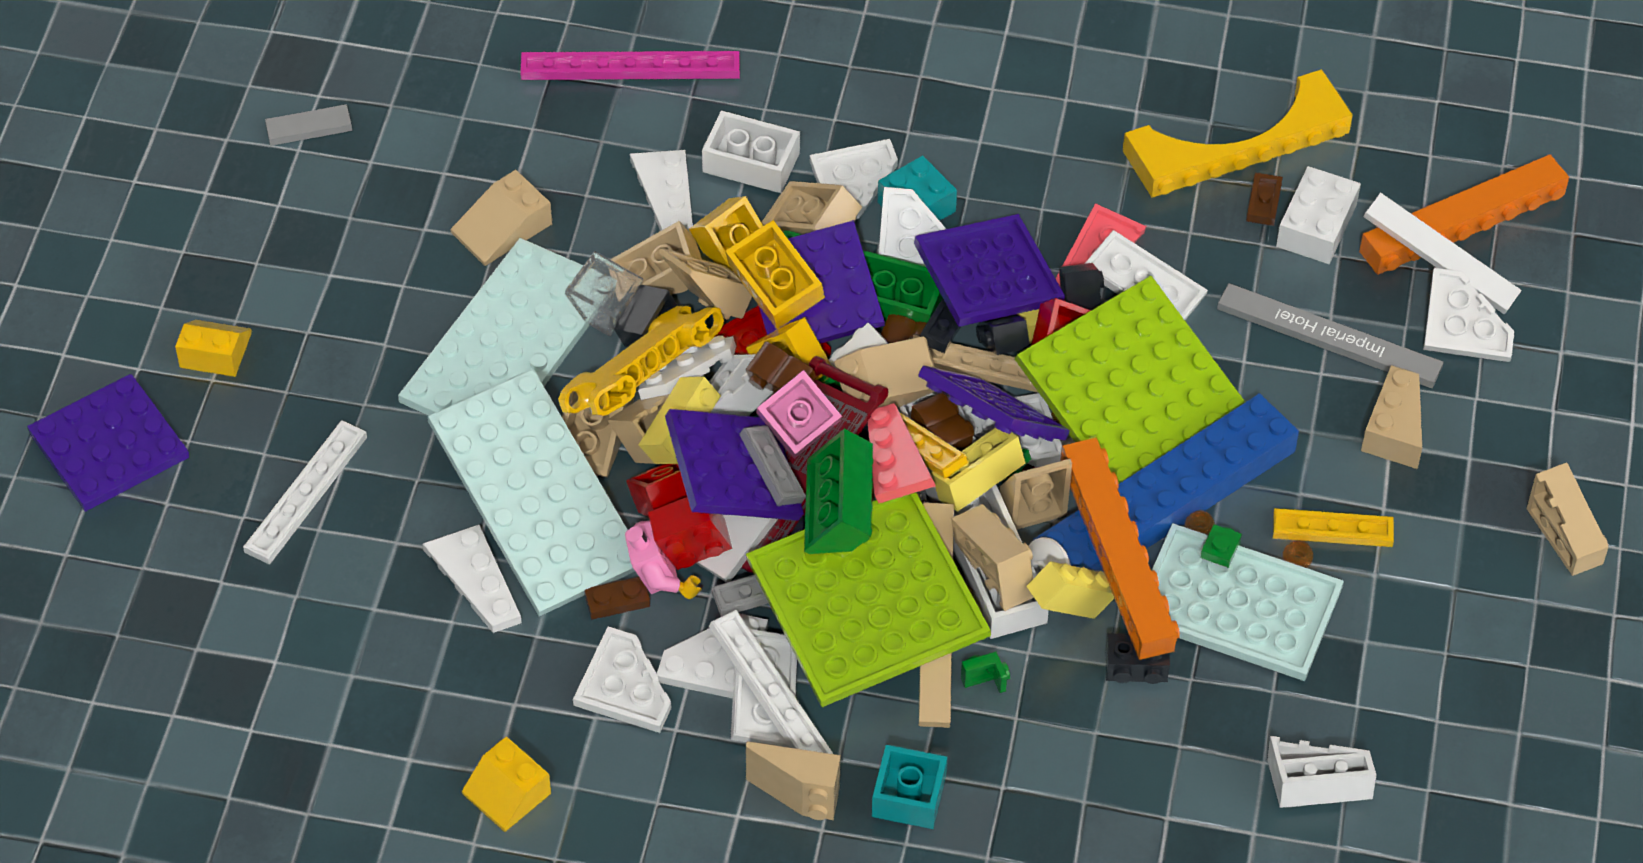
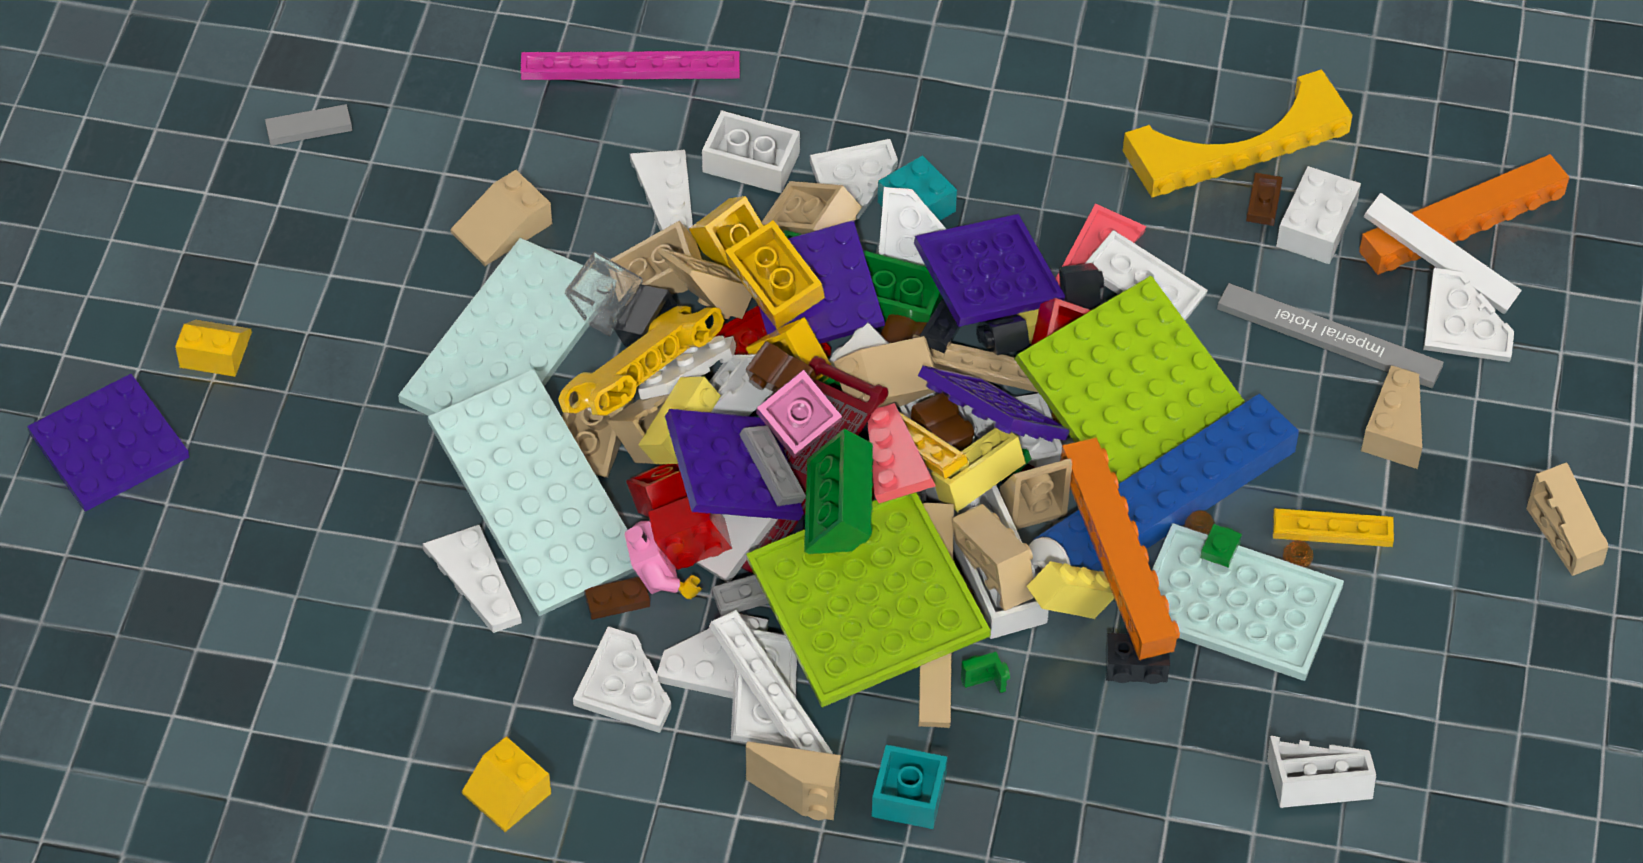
(305, 492): white tile -> none

